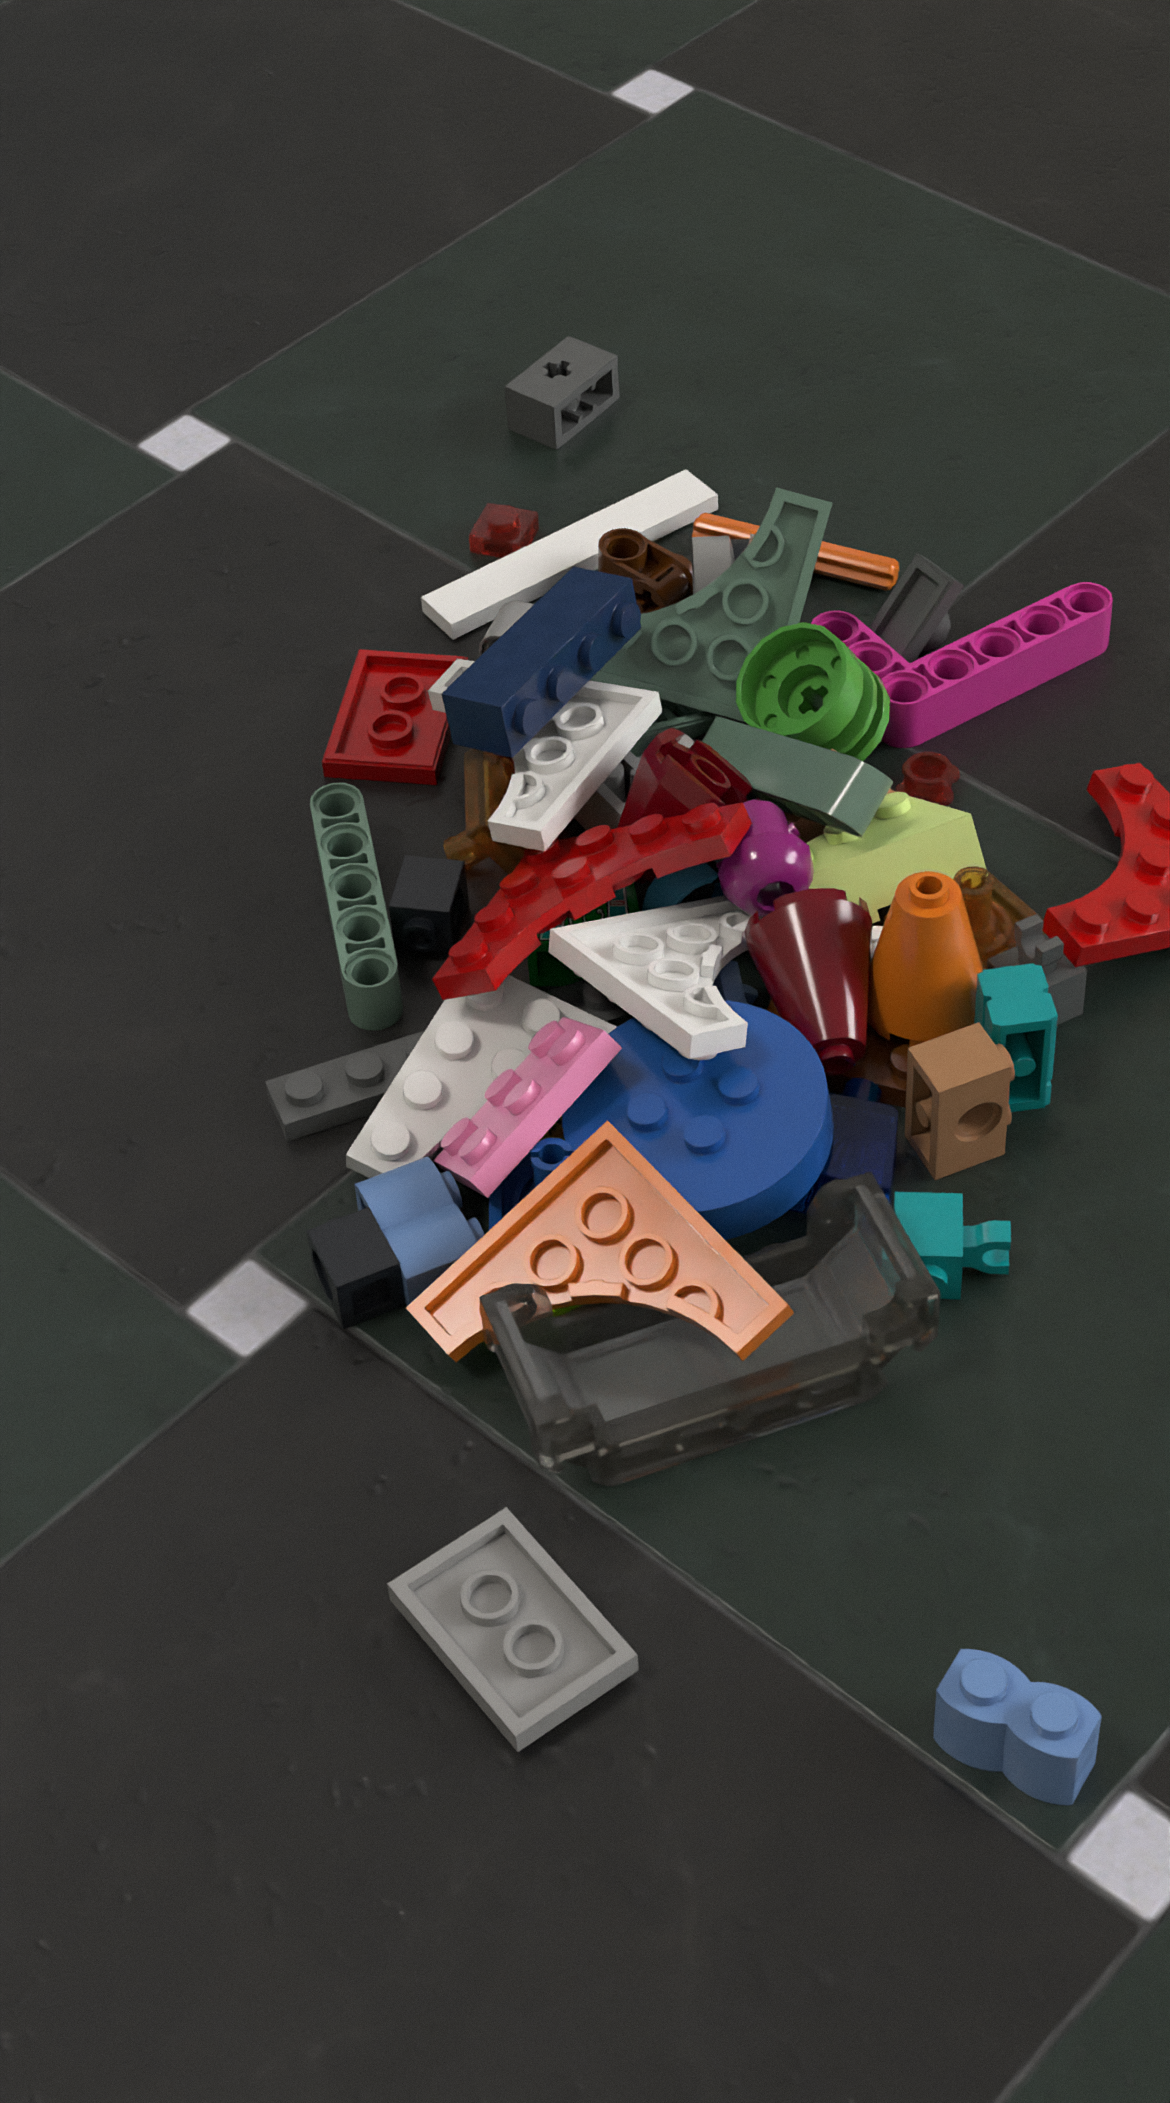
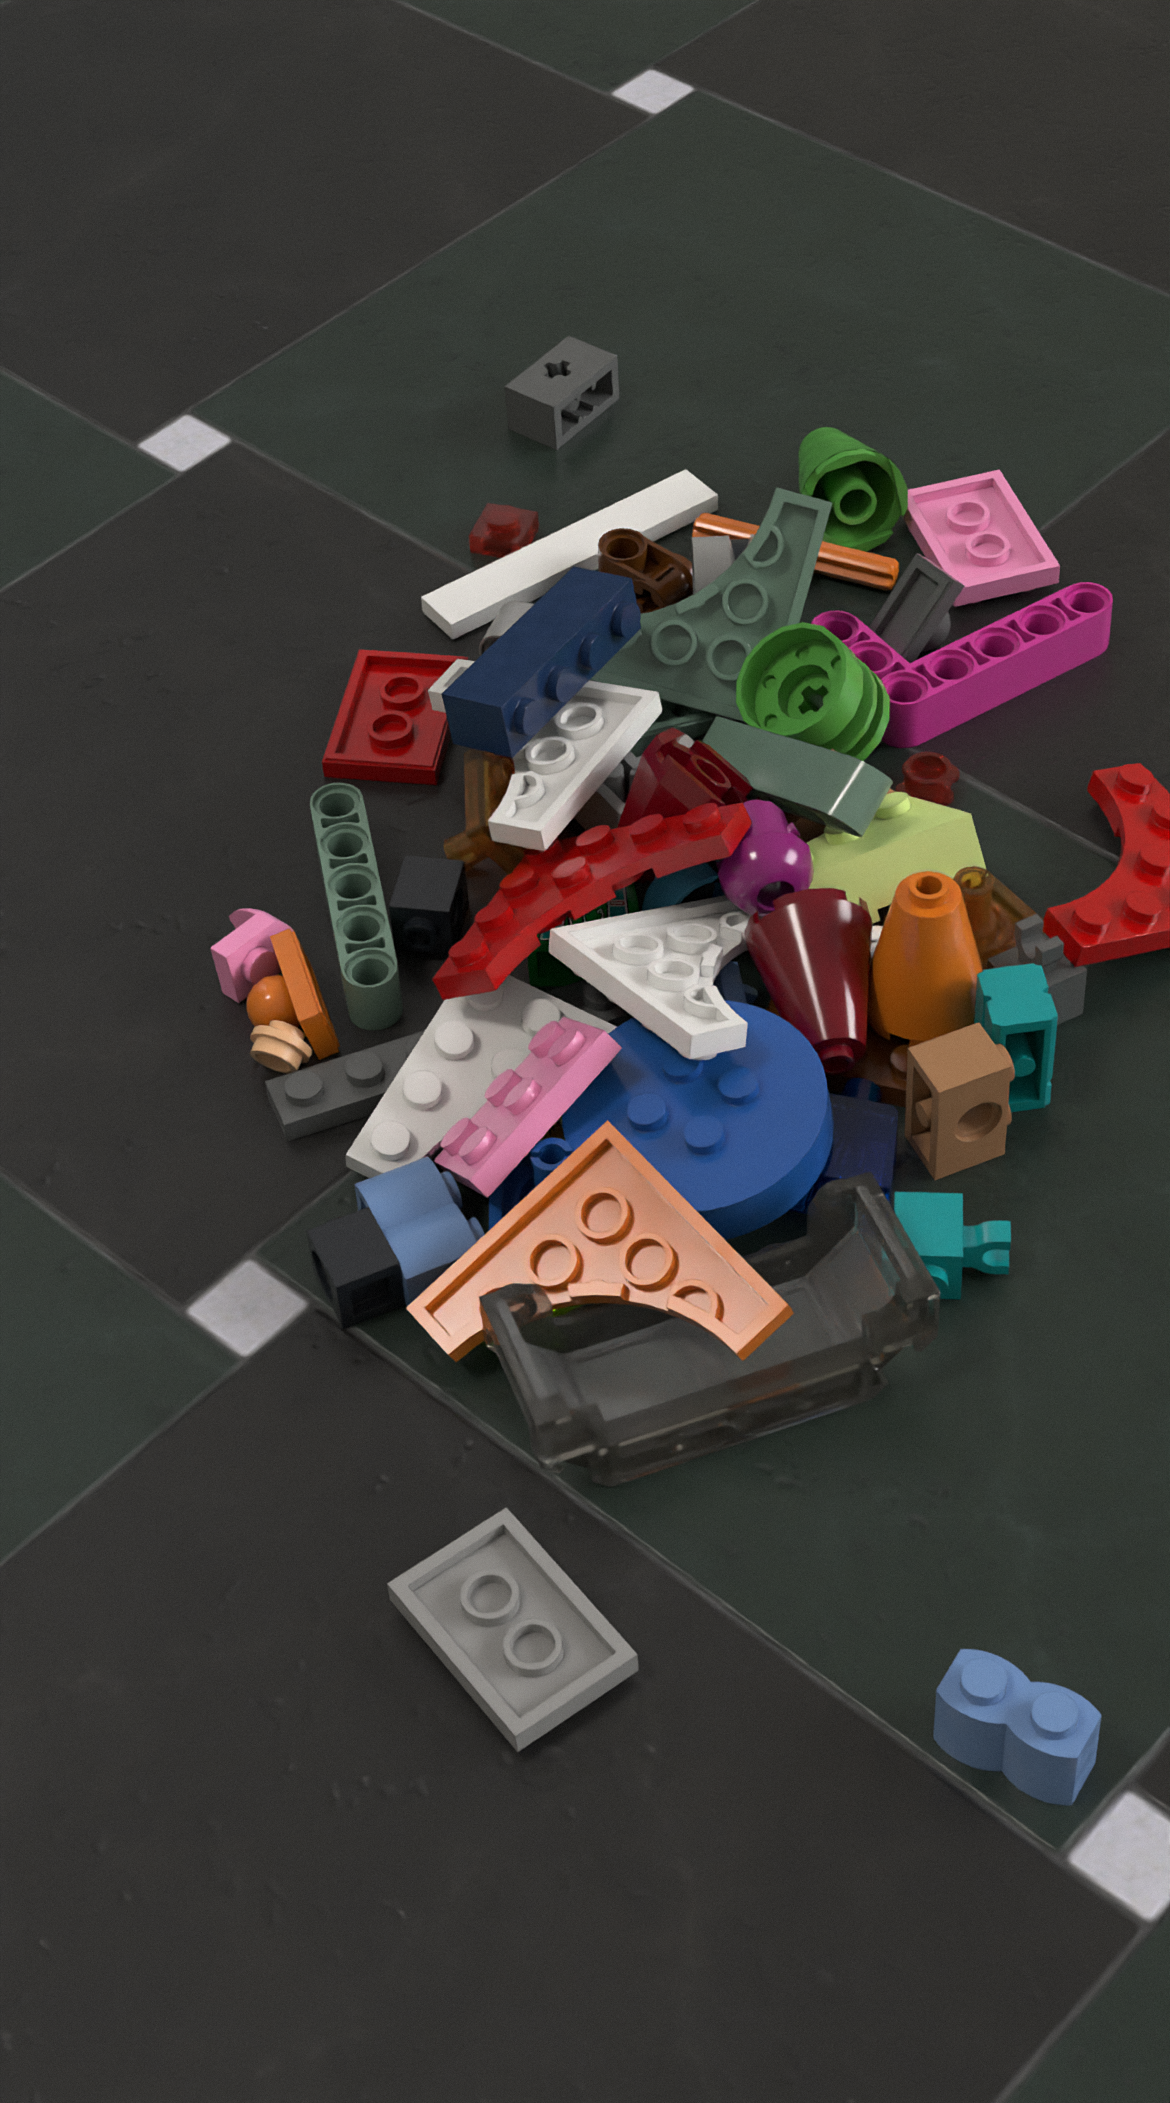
(247, 952): none -> bright pink plate
(279, 1046): none -> light nougat plate
(294, 996): none -> orange tile
(859, 482): none -> bright green cone
(980, 537): none -> bright pink plate

